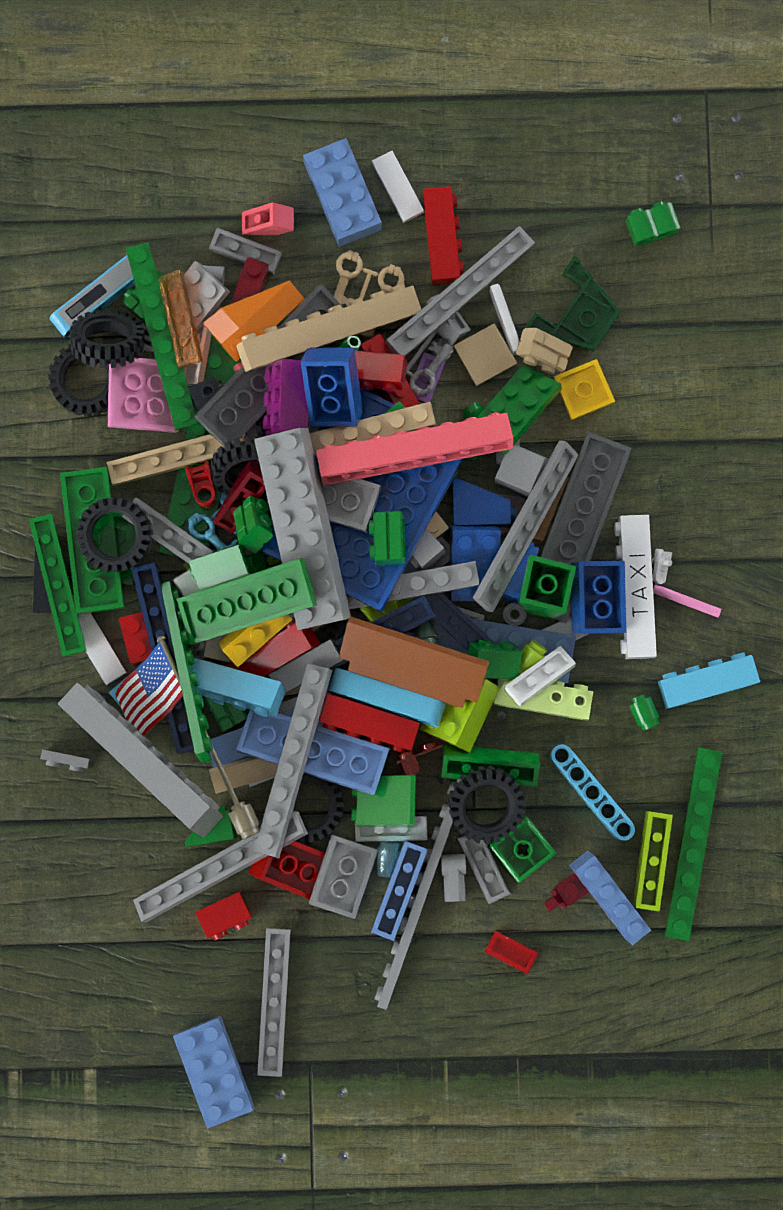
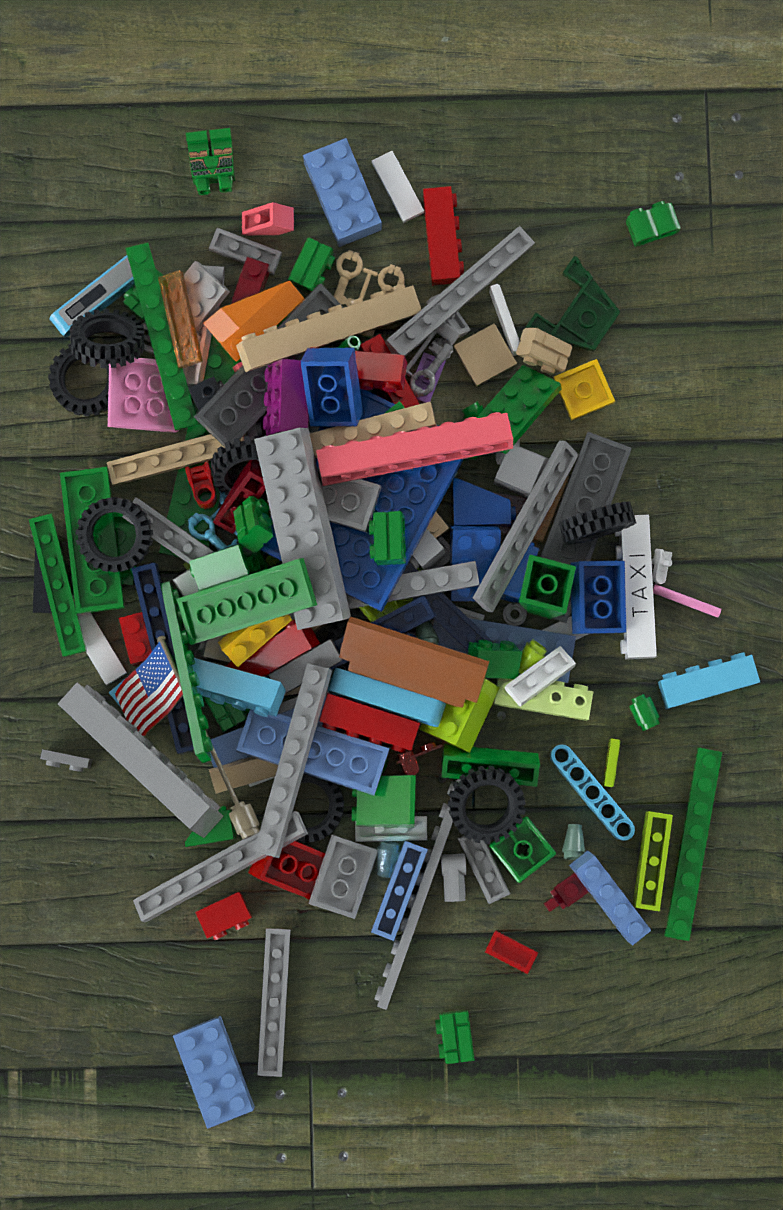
(214, 168): none -> green hips
(311, 265): none -> green brick
(456, 1037): none -> green brick
(574, 842): none -> sand green cone
(597, 523): none -> black tyre
(611, 763): none -> lime tile

